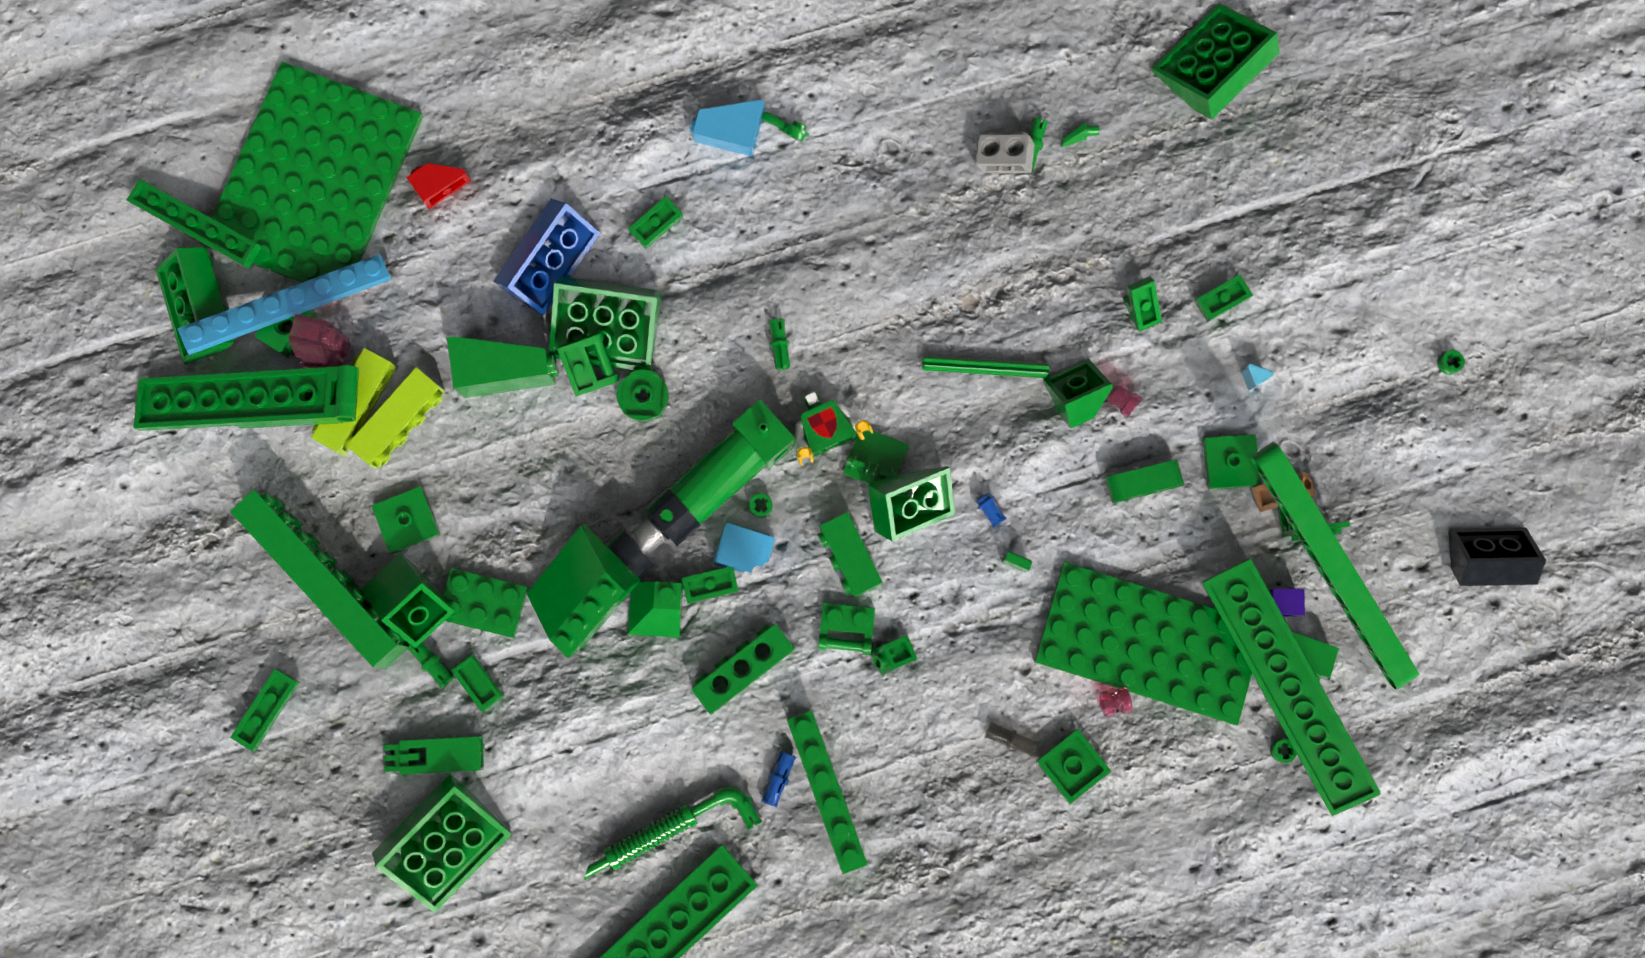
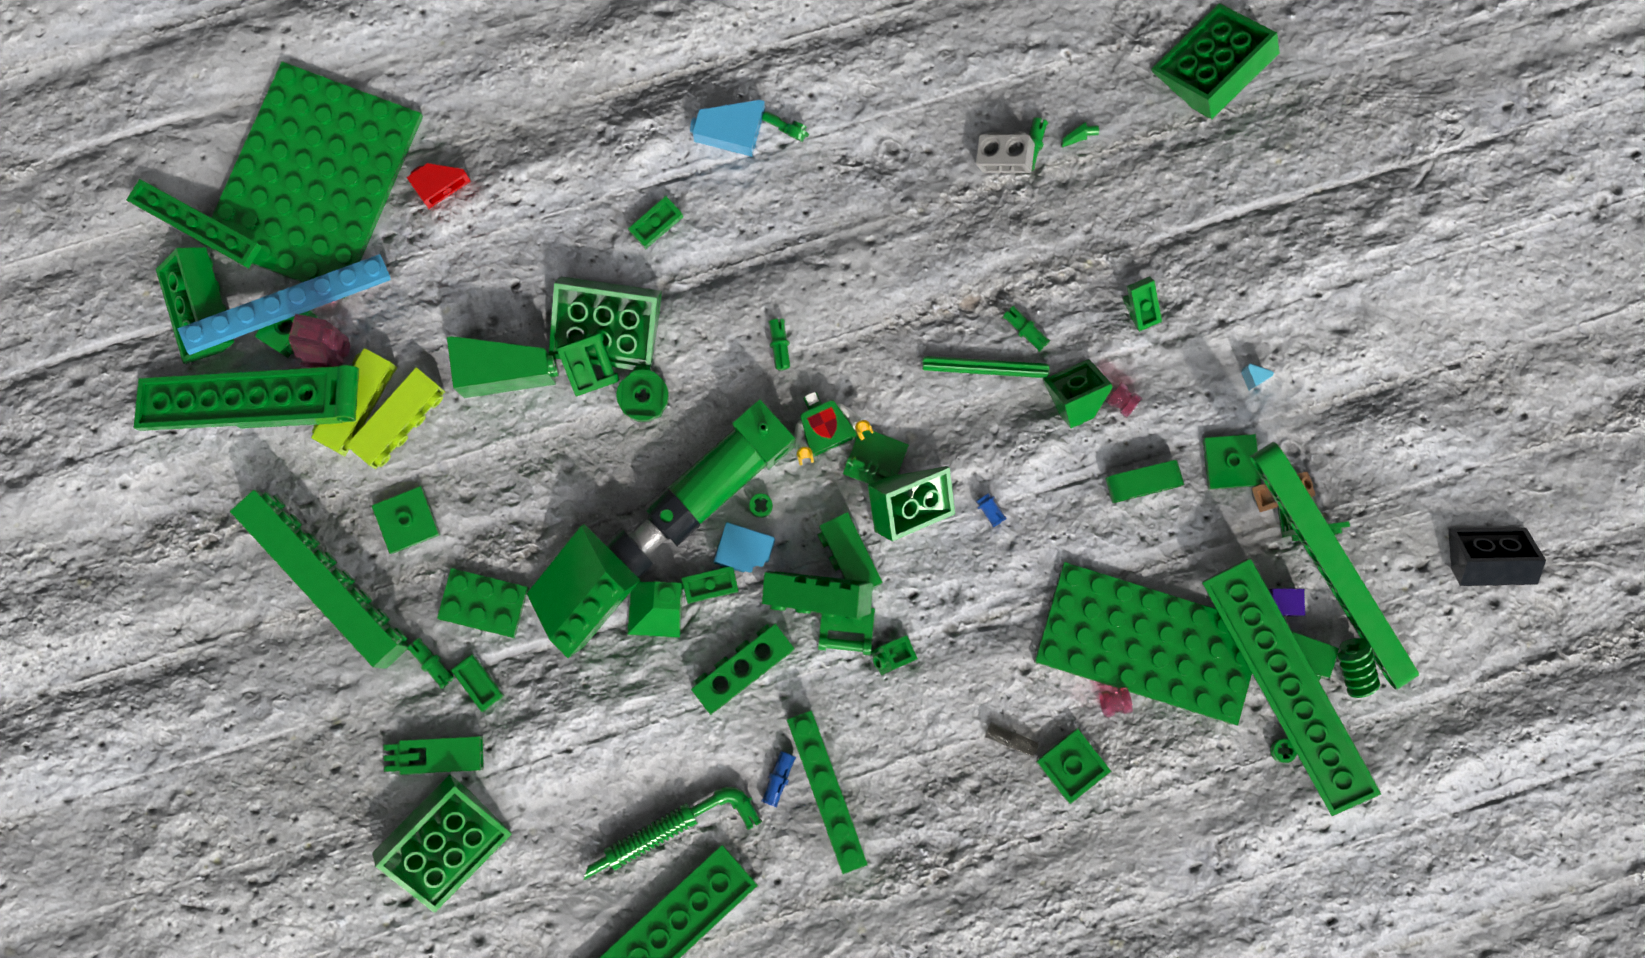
(265, 710): green plate -> none
(406, 600): green slope -> none
(546, 252): blue slope -> none
(817, 594): none -> green wedge
(1017, 561): green tile -> none
(1026, 328): none -> green pin
(1223, 298): green plate -> none
(1358, 668): none -> green piece
(1445, 368): green bush -> none

